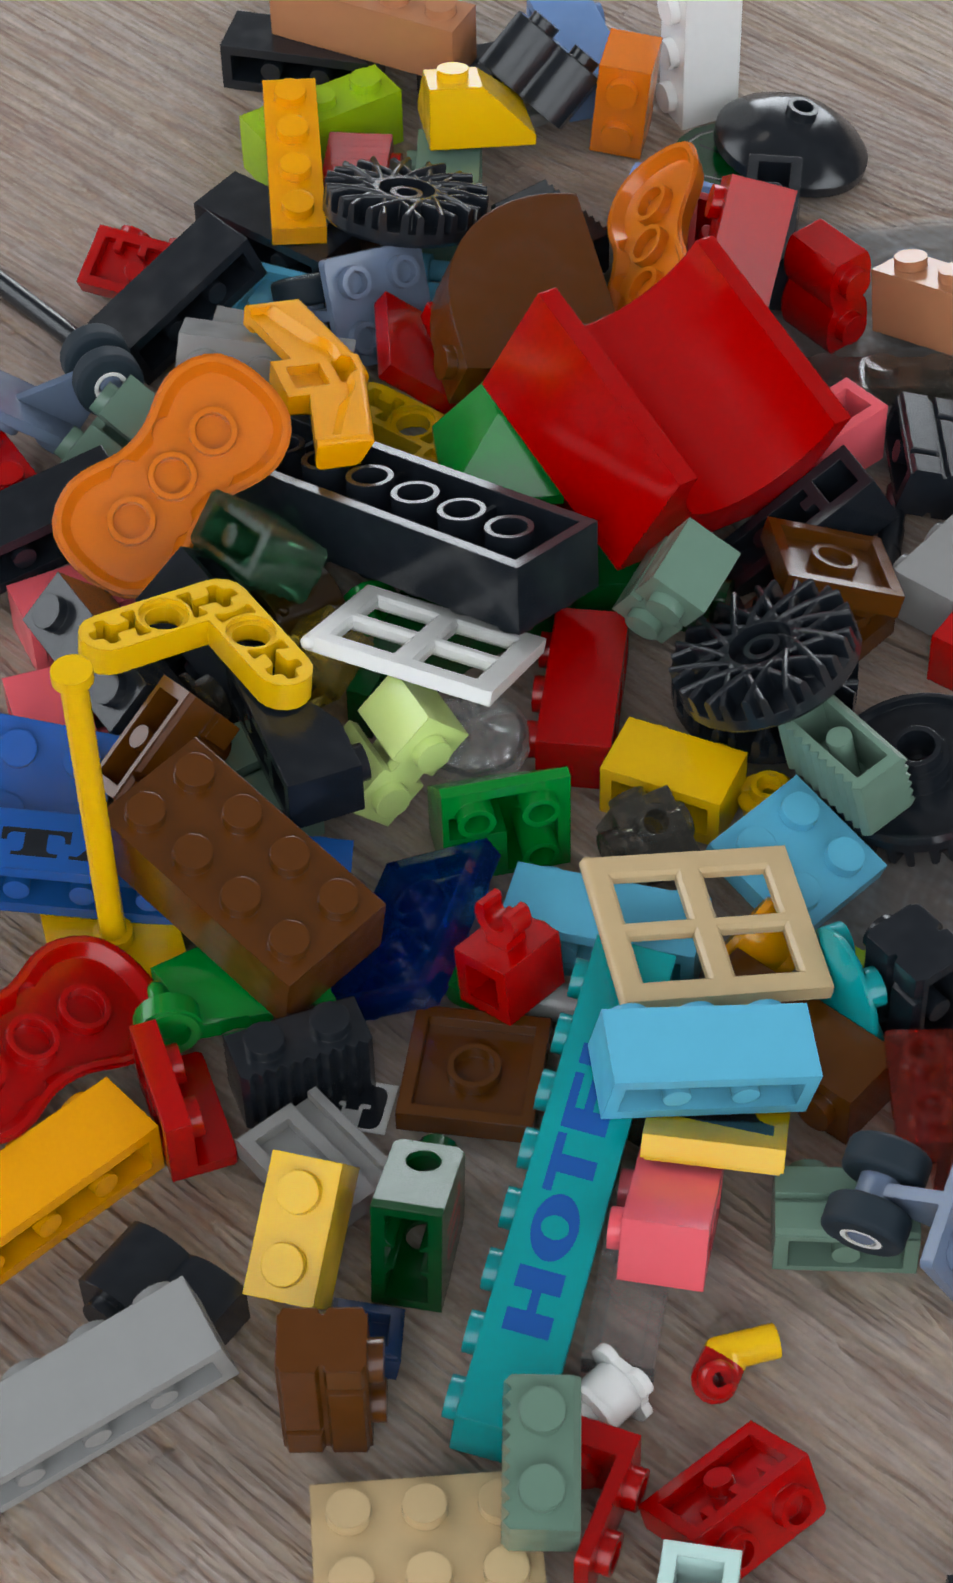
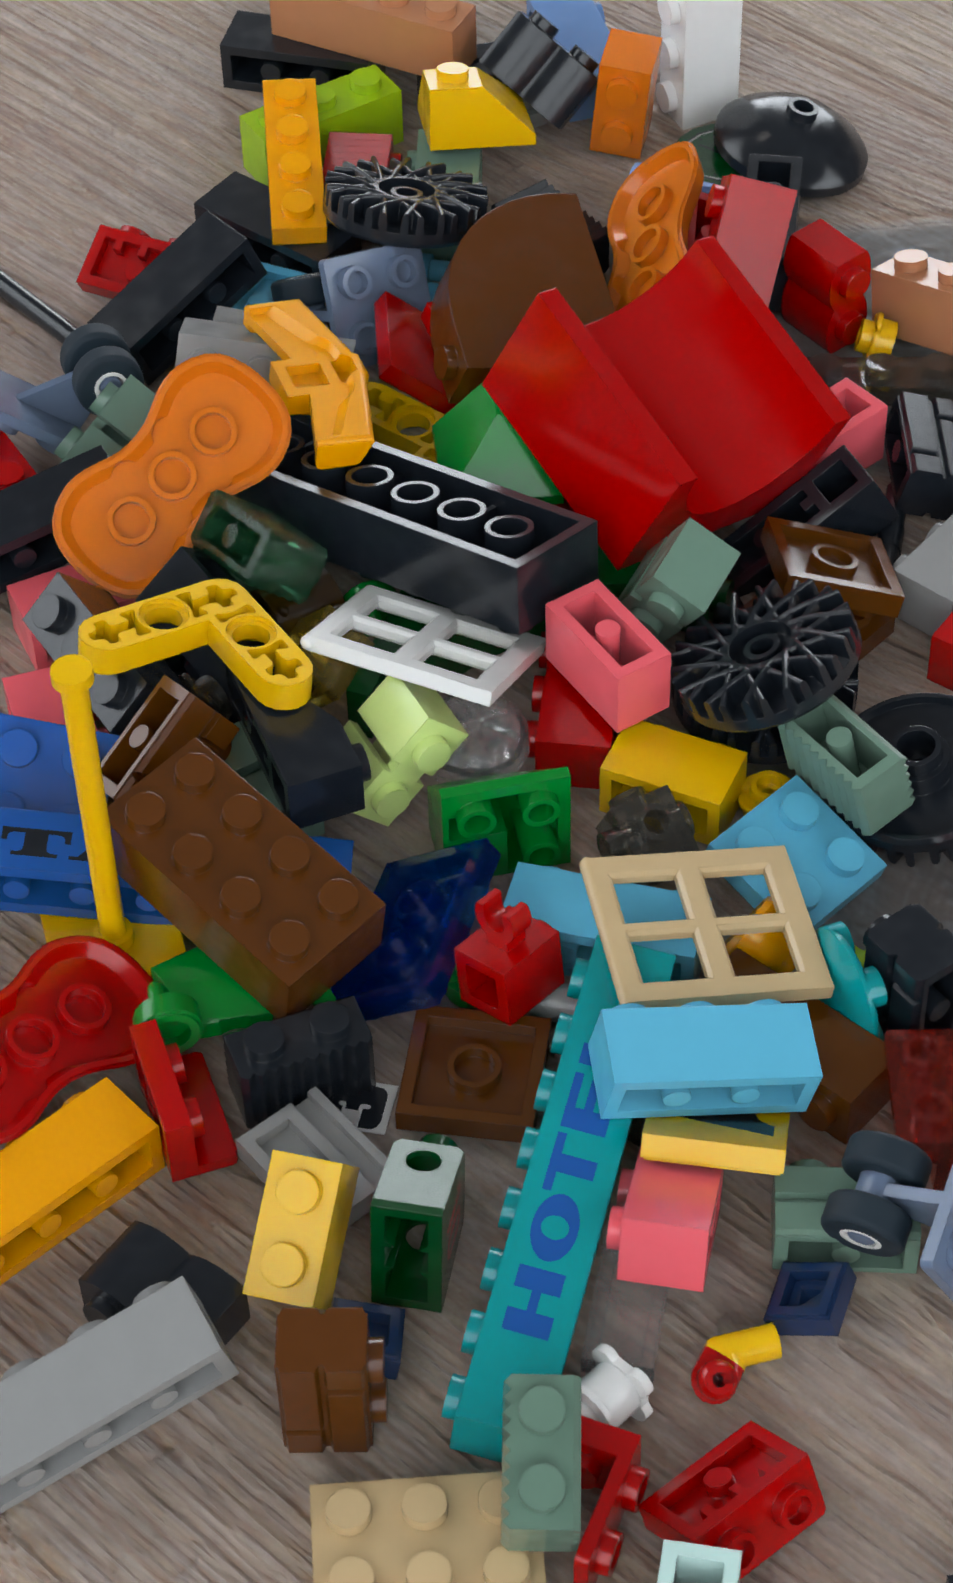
(608, 655): none -> coral brick
(811, 1298): none -> dark blue tile
(876, 335): none -> yellow plate

